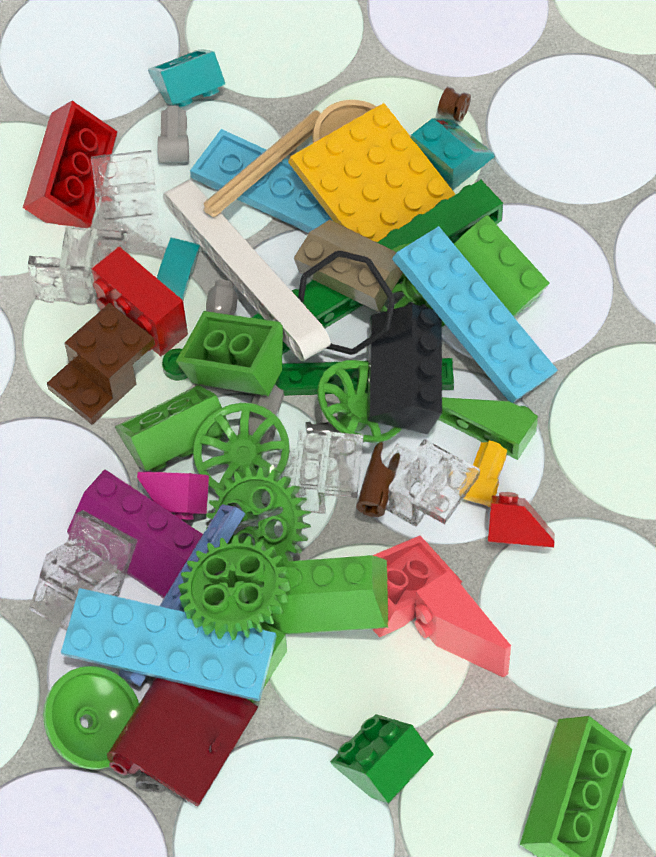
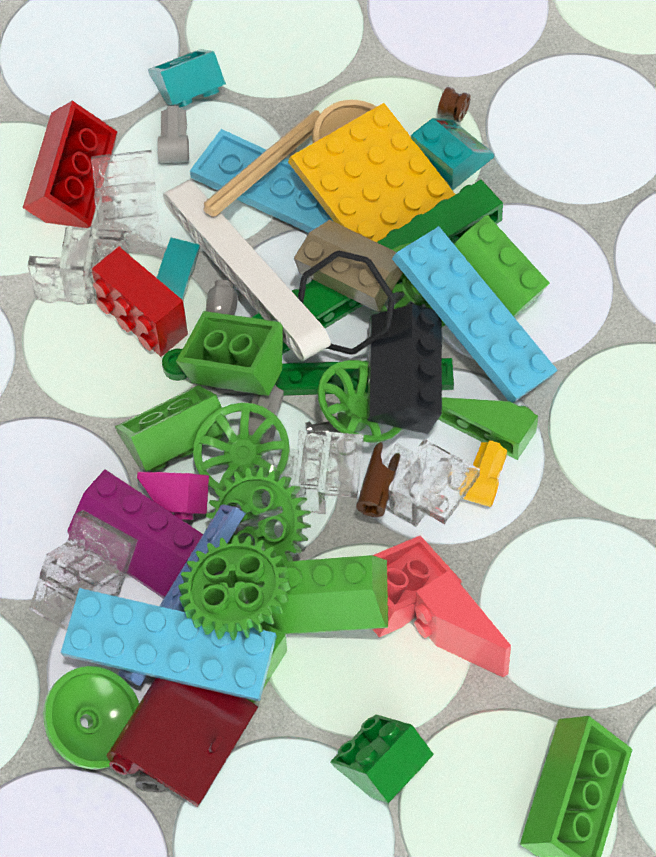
(100, 363): reddish brown bracket -> none
(517, 522): red slope -> none

